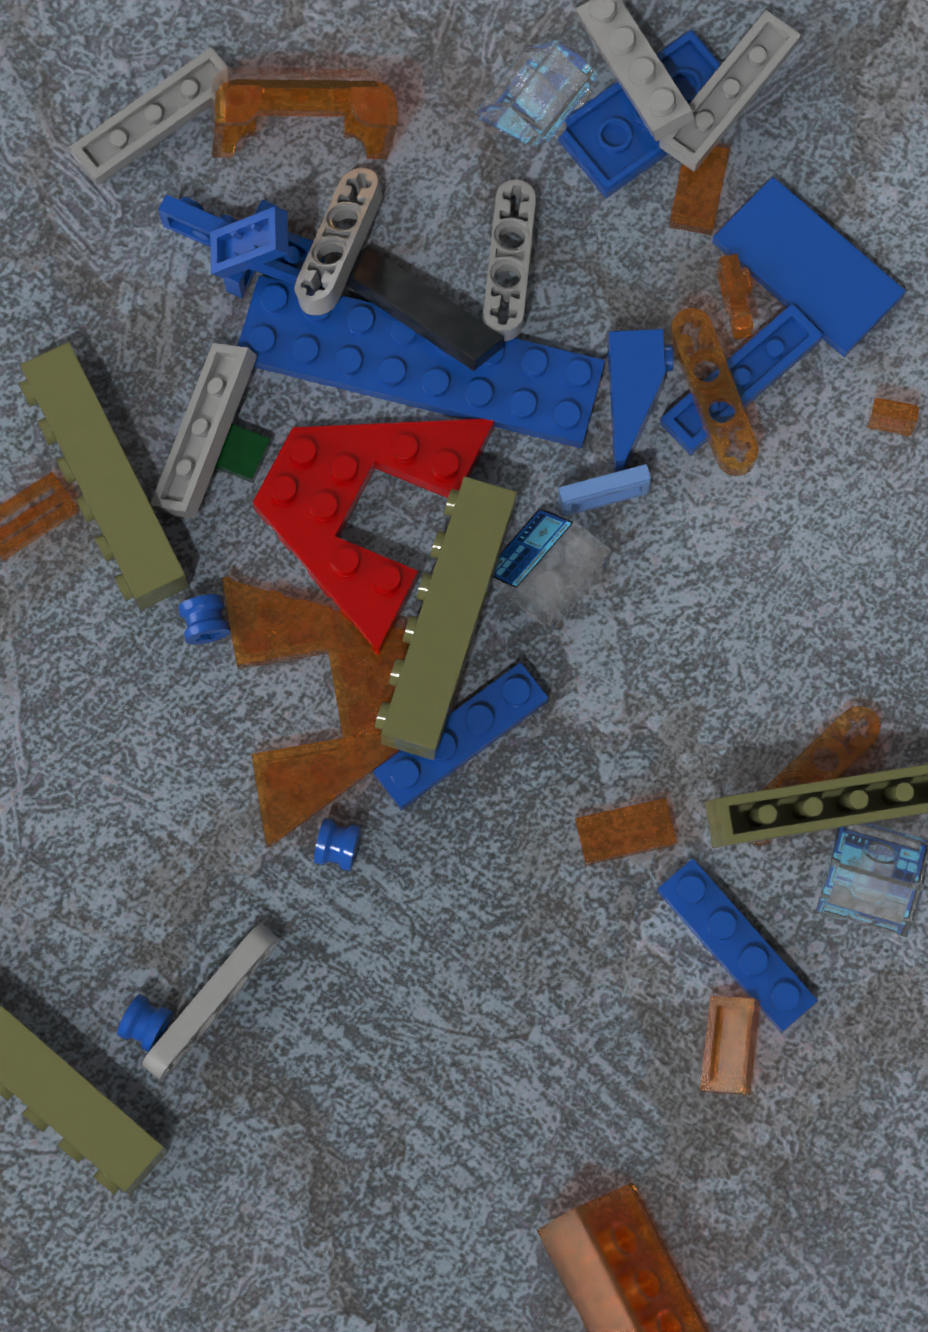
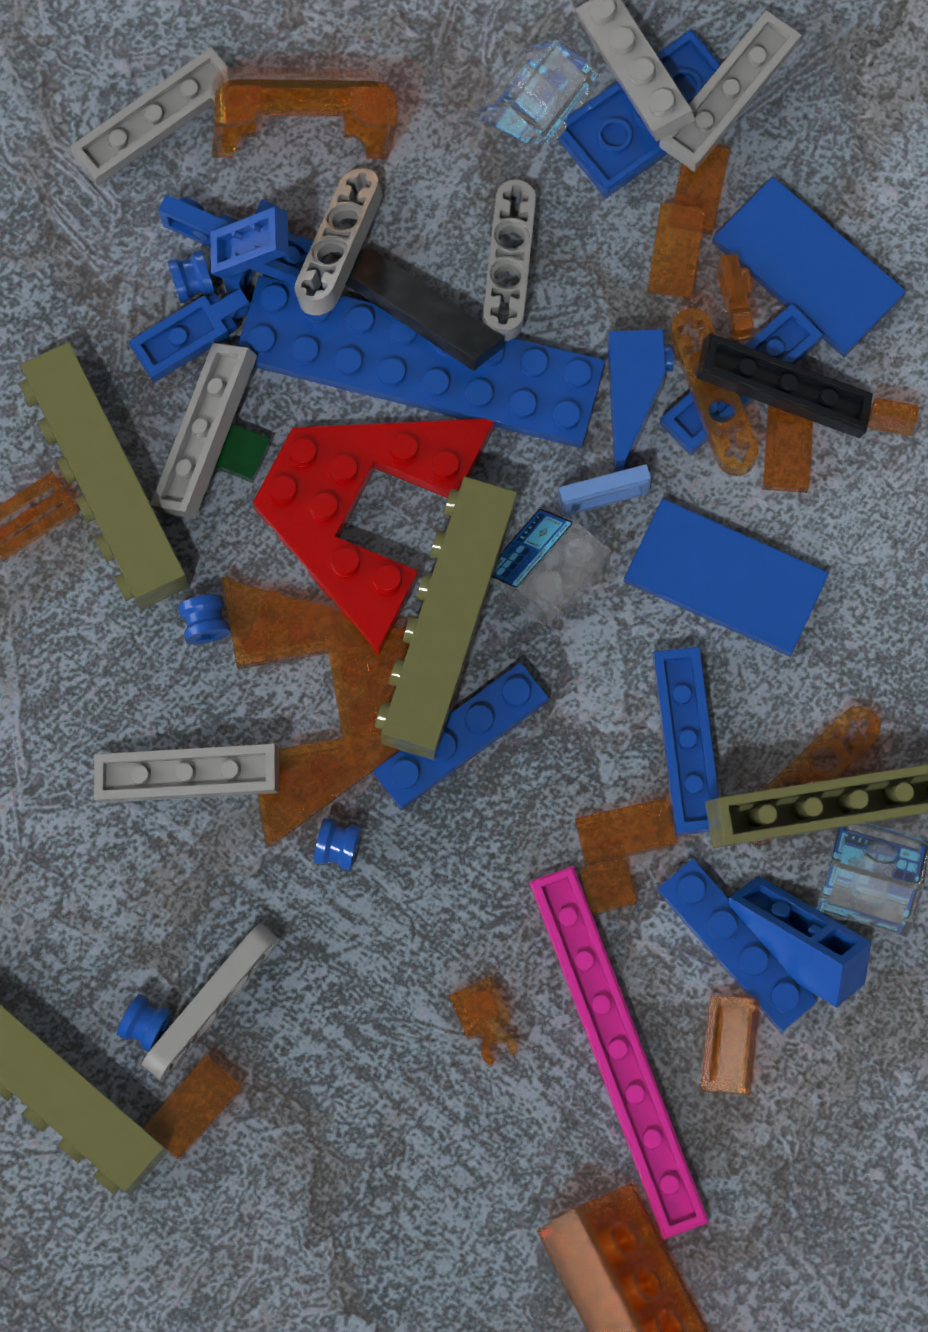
(186, 773): none -> light grey plate
(188, 333): none -> blue hinge
(191, 277): none -> blue wheel
(193, 1108): none -> clear orange tile
(482, 1014): none -> clear orange plate
(607, 886): none -> clear orange tile
(618, 1053): none -> dark pink tile
(676, 251): none -> clear orange tile
(686, 737): none -> blue plate
(726, 577): none -> blue tile
(784, 385): none -> black tile
(787, 452): none -> clear orange tile
(804, 941): none -> blue slope

